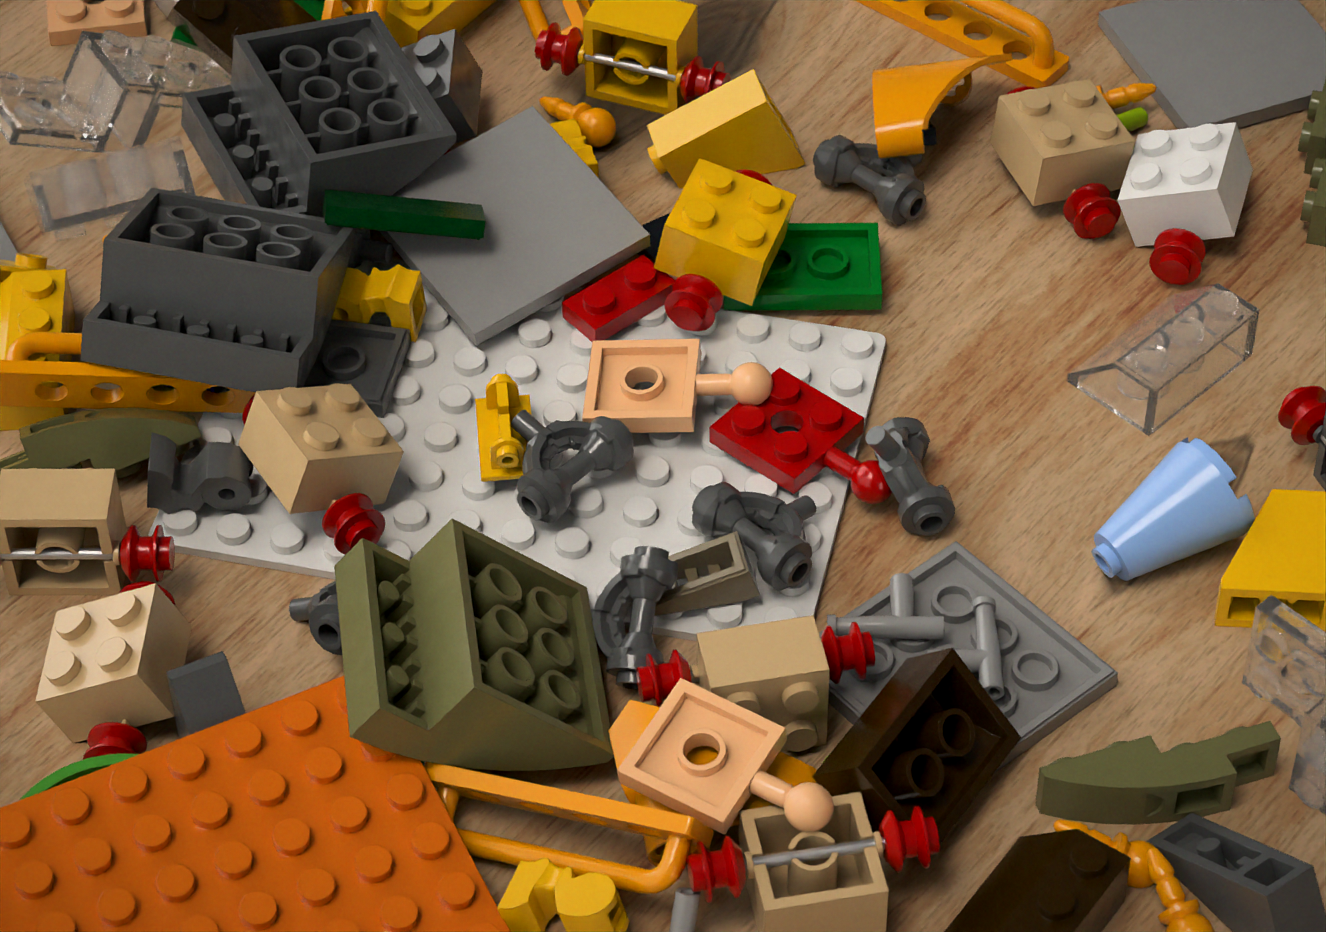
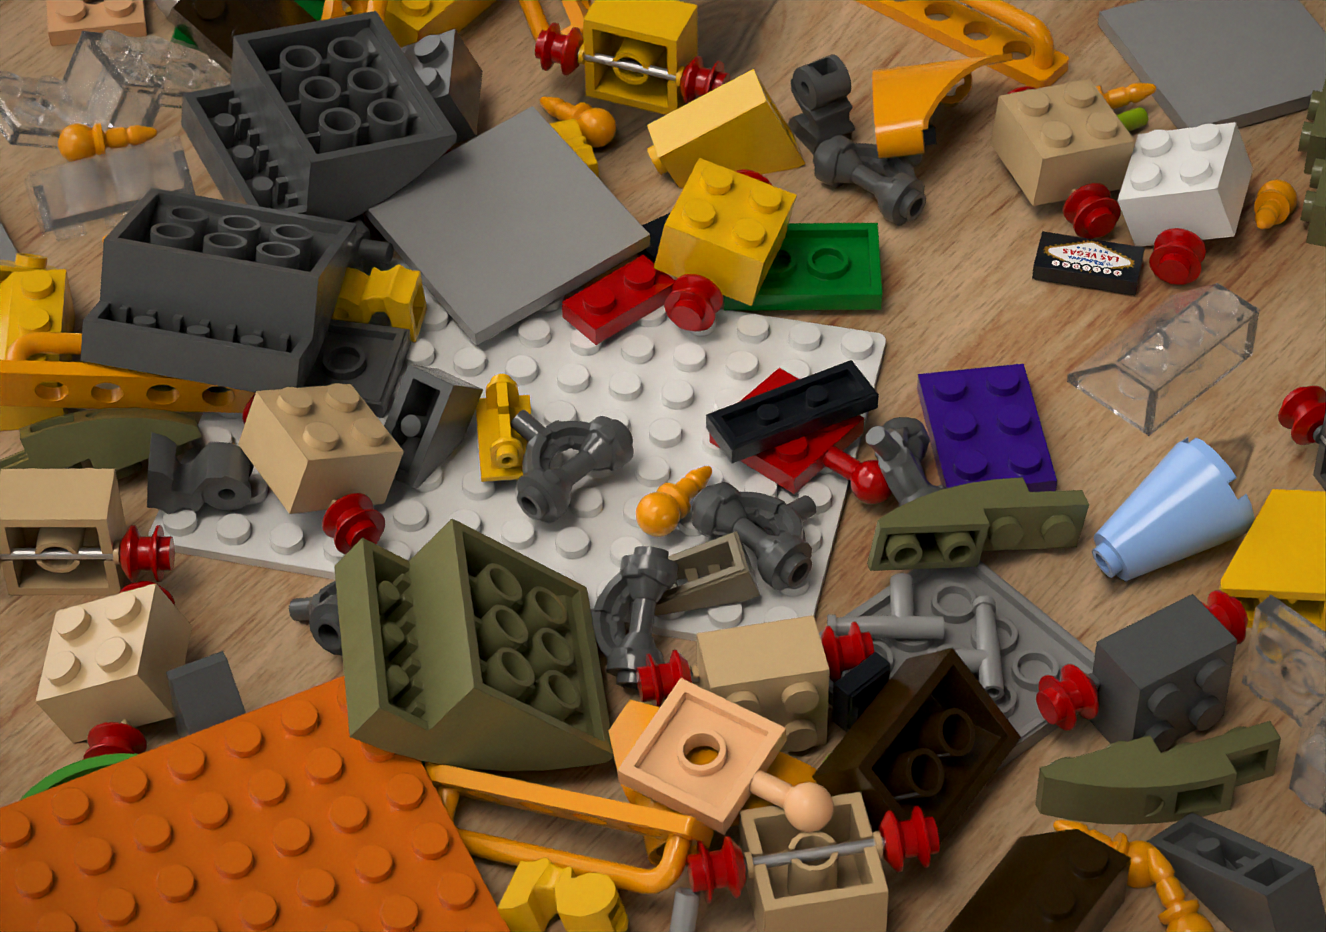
(82, 141): none -> light orange bar
(403, 214): dark green tile -> none
(429, 420): none -> dark grey slope
(662, 510): none -> light orange bar
(677, 382): light nougat plate -> none
(791, 411): none -> black tile
(822, 96): none -> dark grey leg
(858, 689): none -> black tile
(964, 520): none -> olive slope
(985, 427): none -> dark purple plate
(1088, 263): none -> black tile
(1154, 674): none -> dark grey brick
(1274, 203): none -> light orange bar

